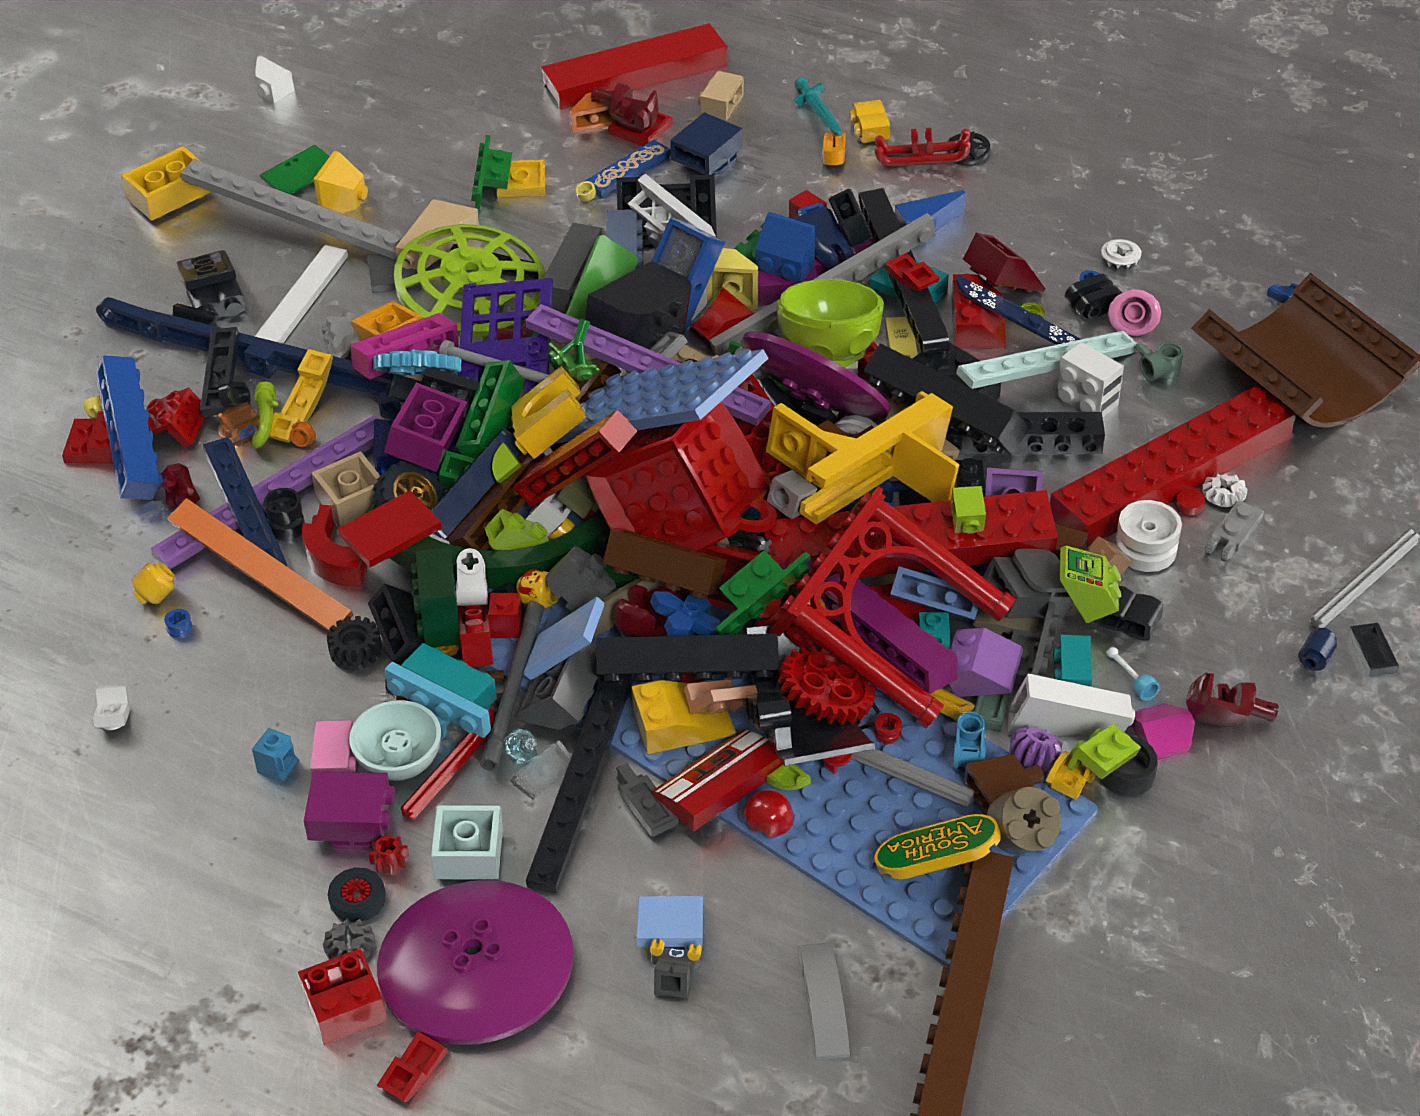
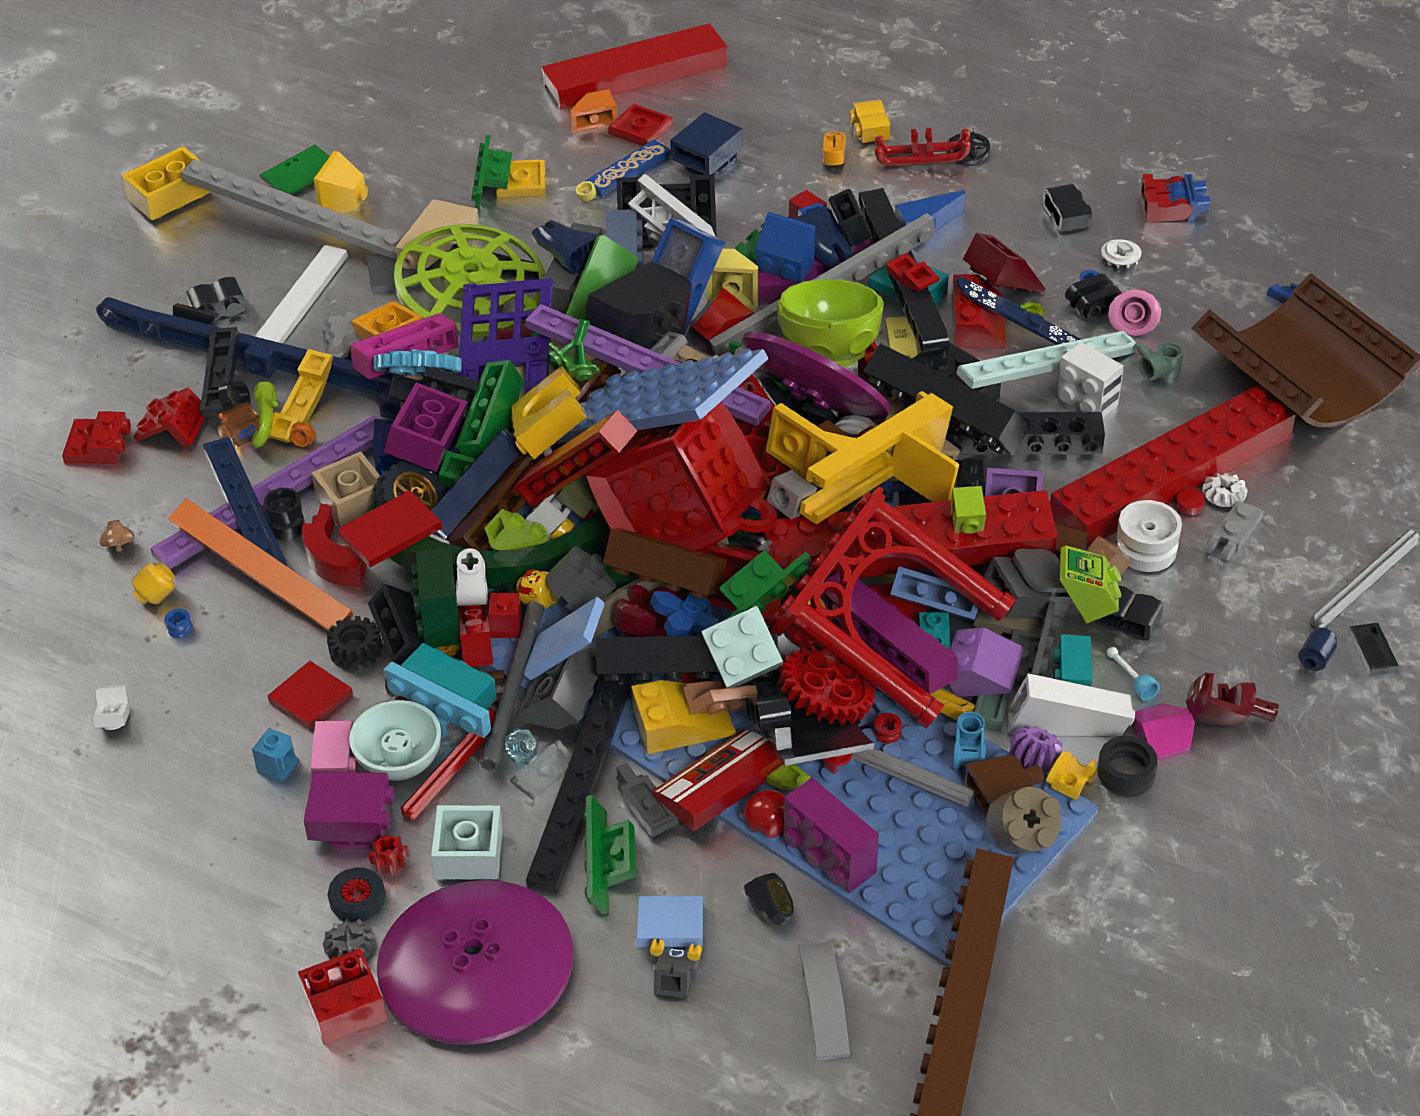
(92, 406): light yellow hinge -> none
(116, 535): none -> medium nougat piece
(128, 428): blue brick -> none
(178, 485): dark red rock -> none
(206, 270): black tile -> none
(272, 80): white slope -> none
(310, 695): none -> red tile
(413, 1069): red slope -> none
(447, 348): light grey bar -> none
(504, 463): lime tile -> none
(565, 244): none -> dark blue piece
(608, 854): none -> green bracket
(628, 112): dark red piece -> none
(721, 95): tan brick -> none
(742, 648): none -> light aqua brick
(770, 898): none -> black rock
(811, 96): teal sword -> none
(830, 835): none -> magenta brick
(937, 846): tile -> none
(1066, 207): none -> black brick
(1104, 751): lime bracket -> none
(1173, 198): none -> hips

